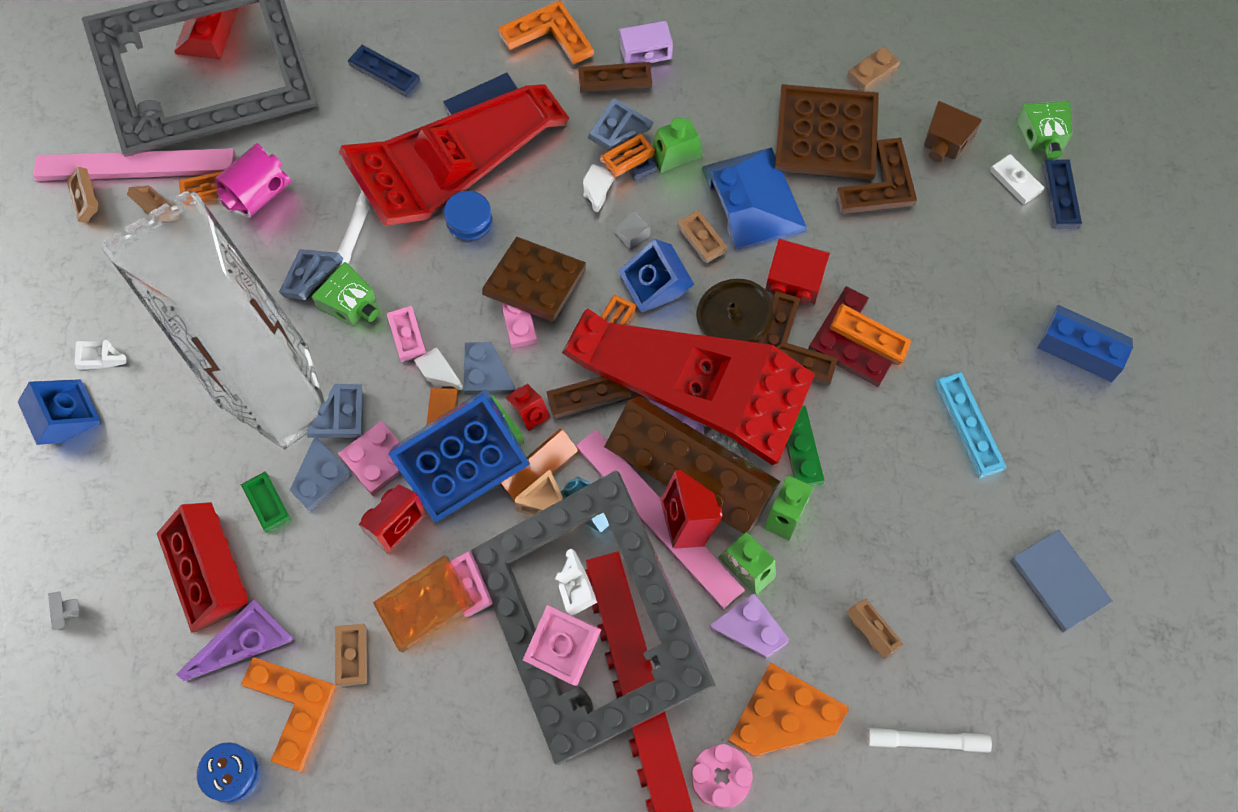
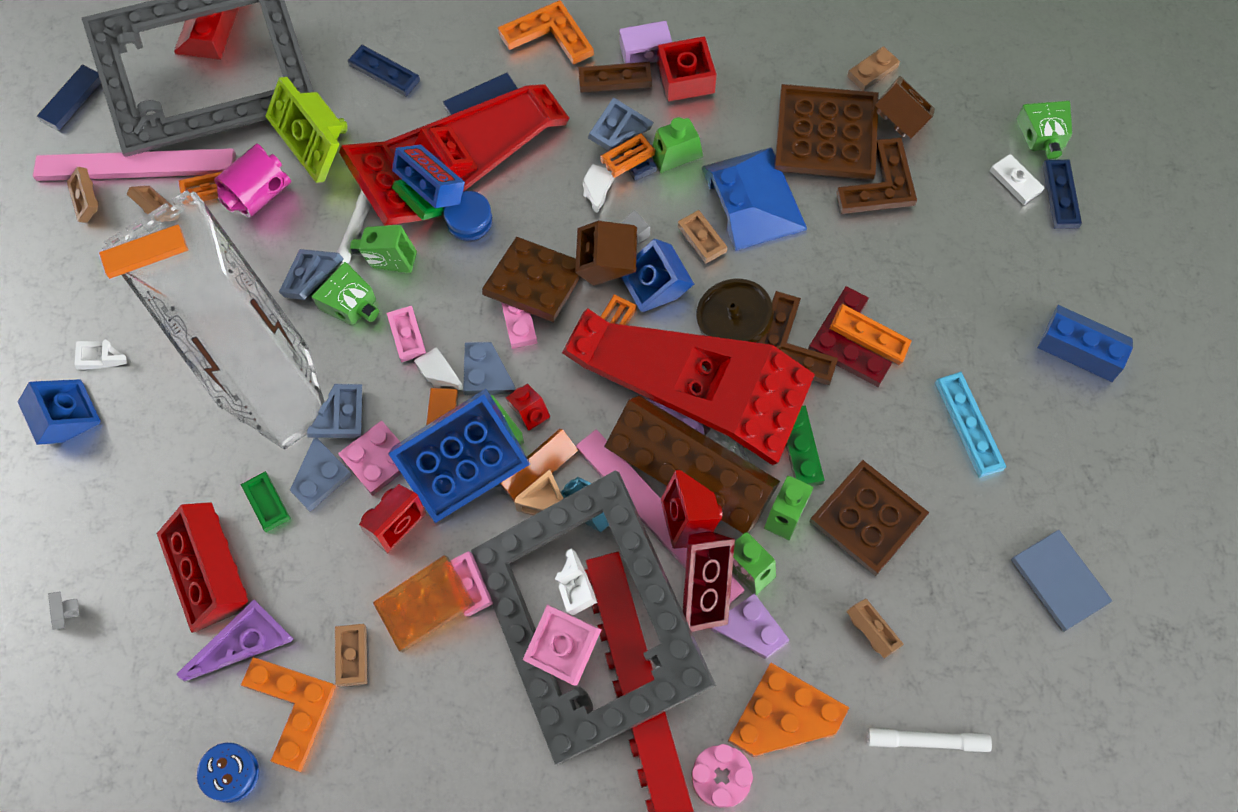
(70, 97): none -> dark blue tile
(143, 251): none -> orange tile
(306, 127): none -> lime brick
(386, 248): none -> bright green torso
(416, 201): none -> green tile
(428, 176): none -> blue brick
(585, 396): reddish brown plate -> none
(605, 251): none -> reddish brown slope
(686, 68): none -> red brick
(708, 580): none -> dark red slope
(797, 271): red slope -> none
(869, 517): none -> reddish brown plate
(904, 108): none -> reddish brown slope
(950, 132): reddish brown torso -> none

